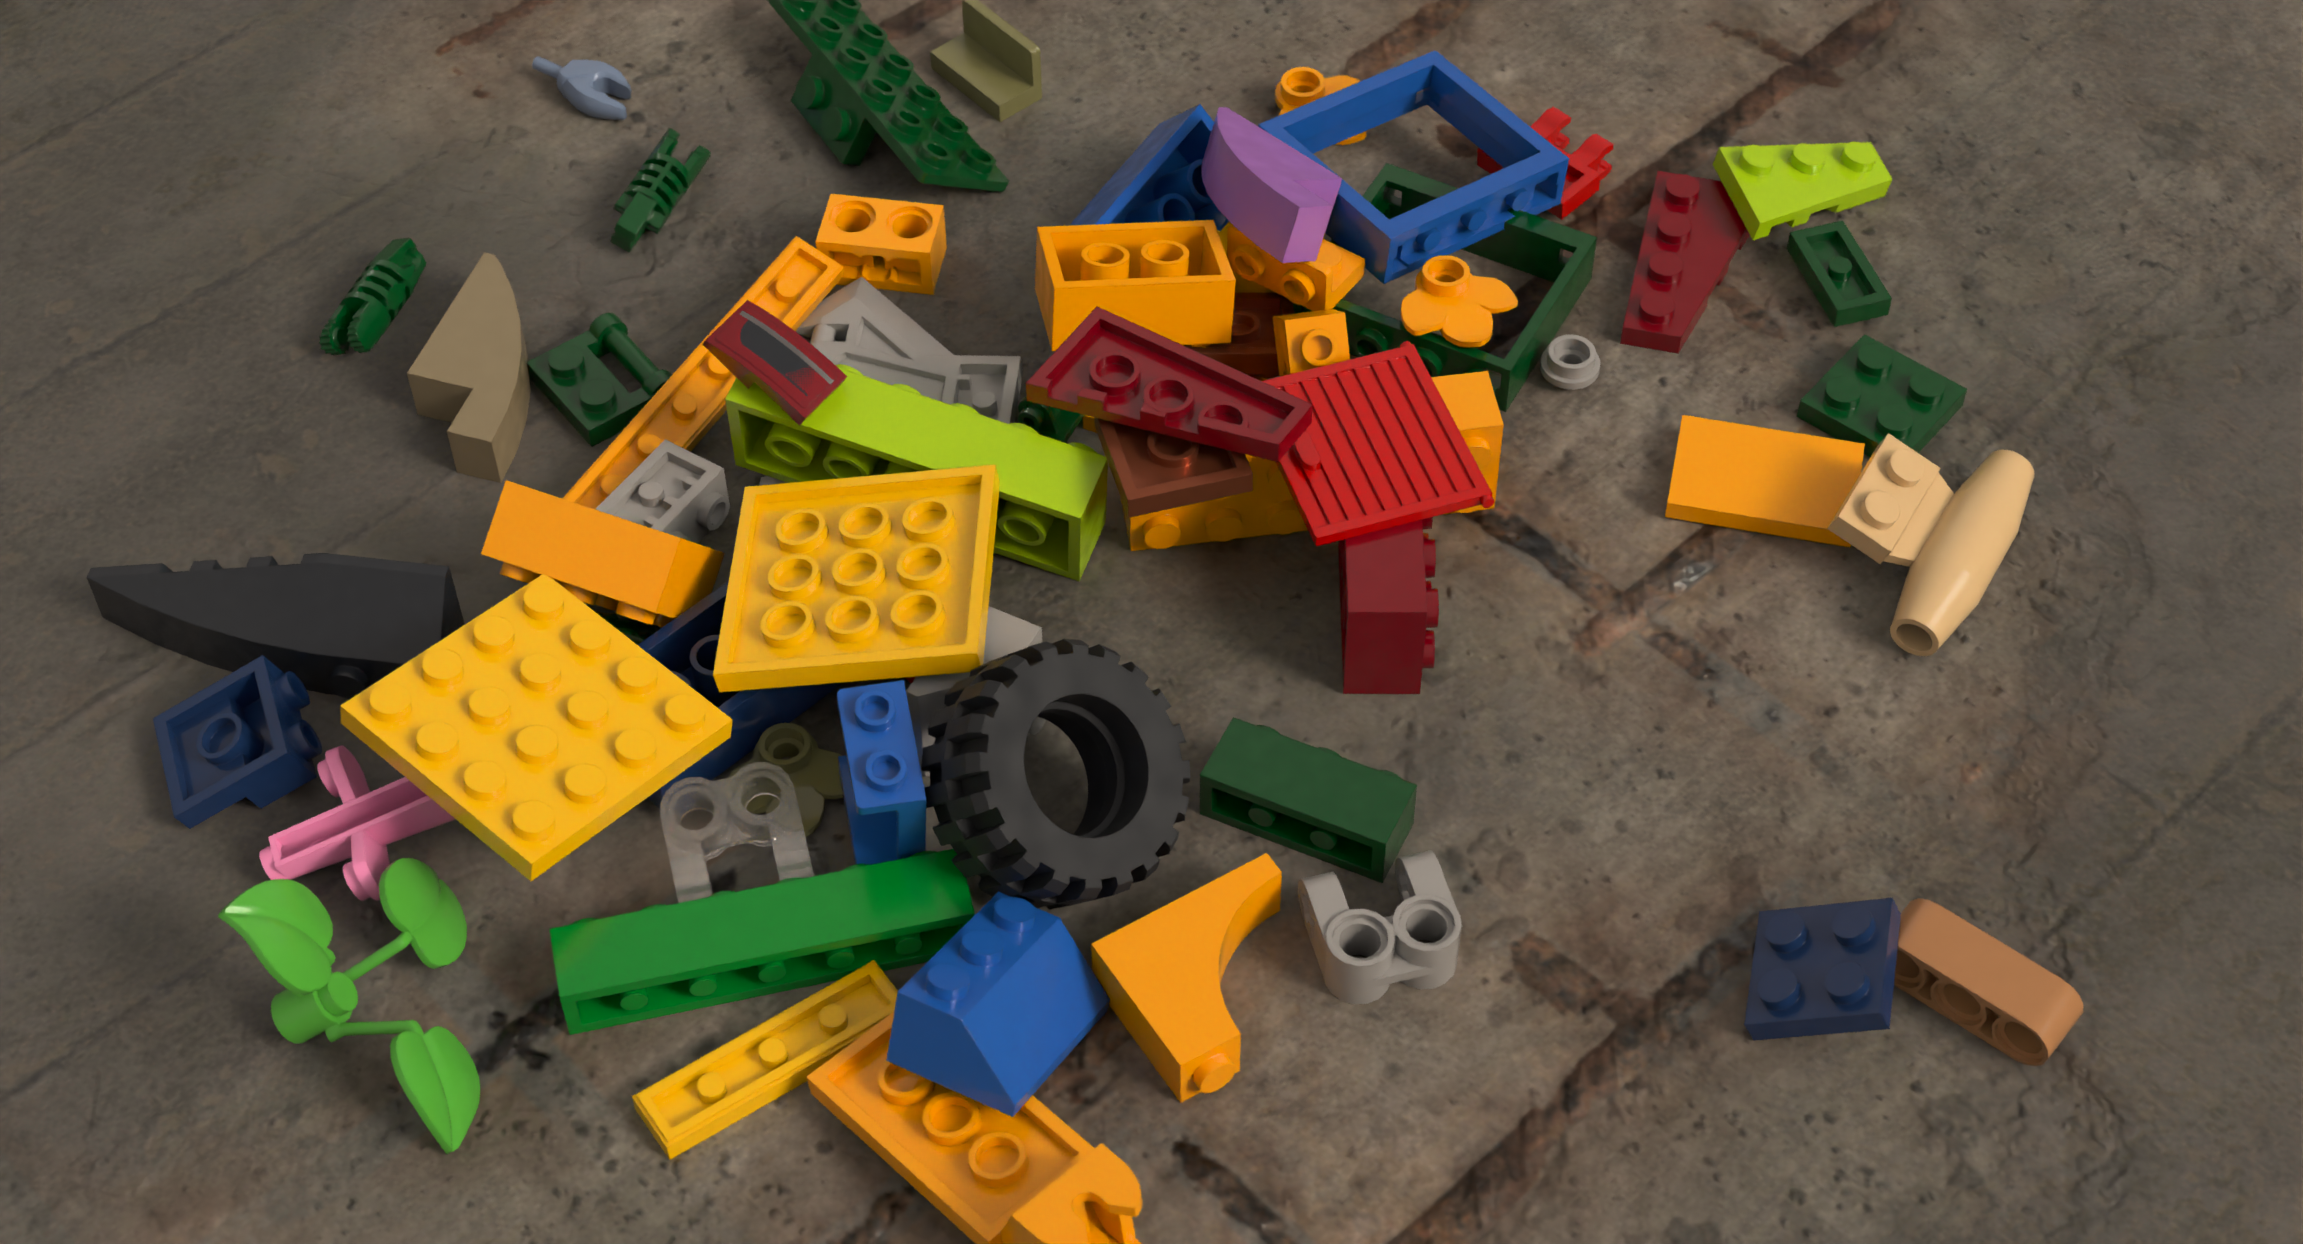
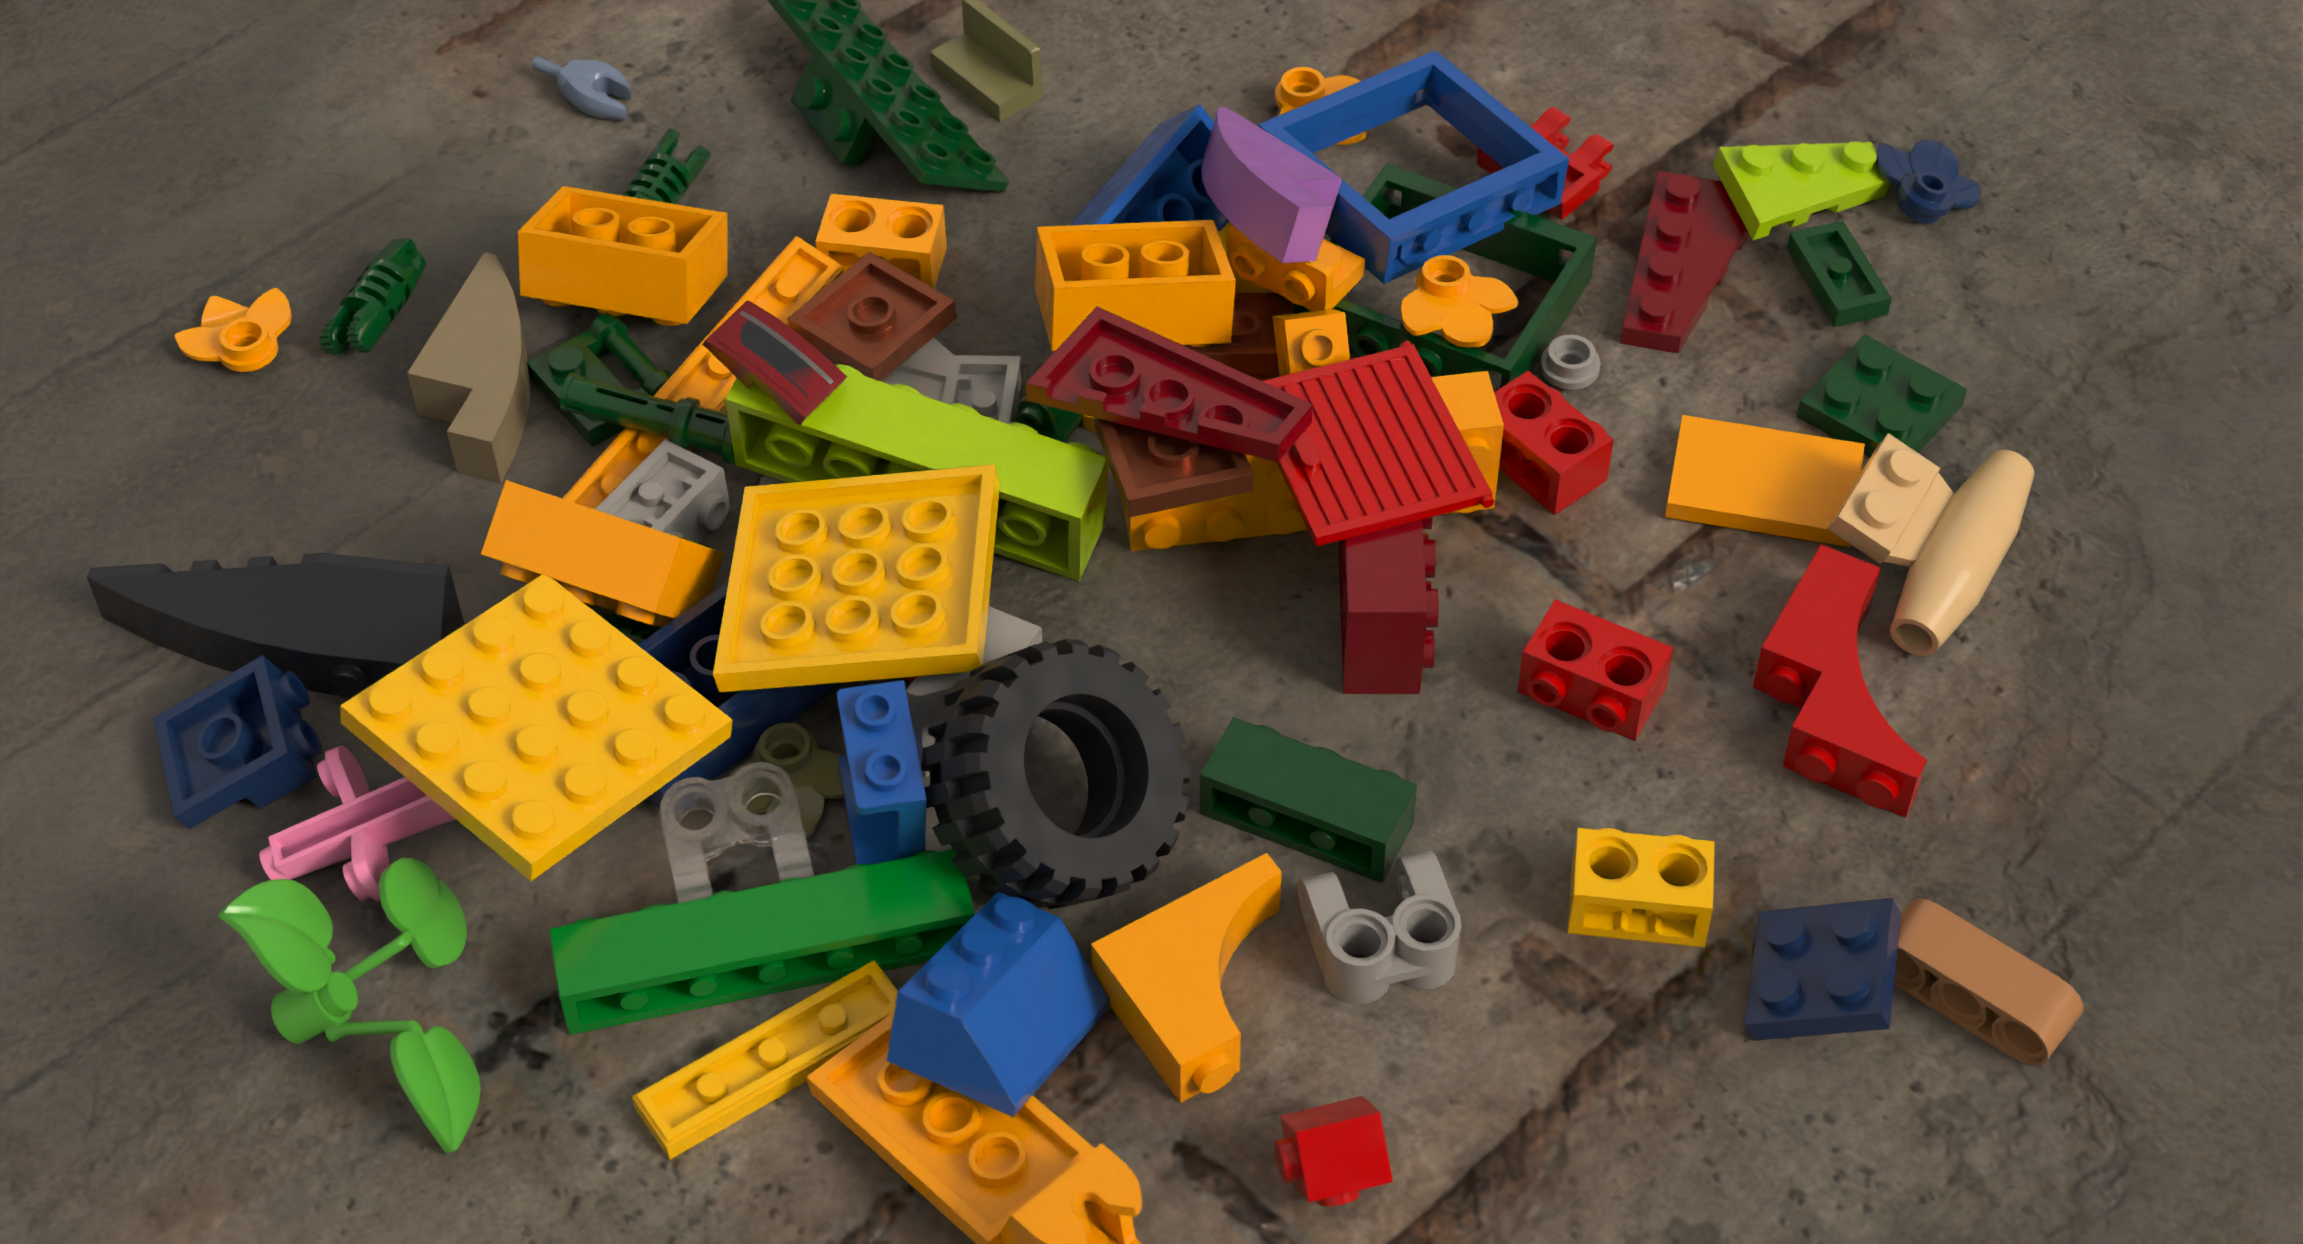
(237, 334): none -> light orange plate
(623, 255): none -> light orange brick
(681, 422): none -> dark green pin
(873, 317): none -> copper plate
(1333, 1151): none -> red brick
(1550, 444): none -> red brick
(1594, 670): none -> red brick
(1640, 897): none -> yellow brick
(1816, 666): none -> red arch
(1927, 180): none -> dark blue plate

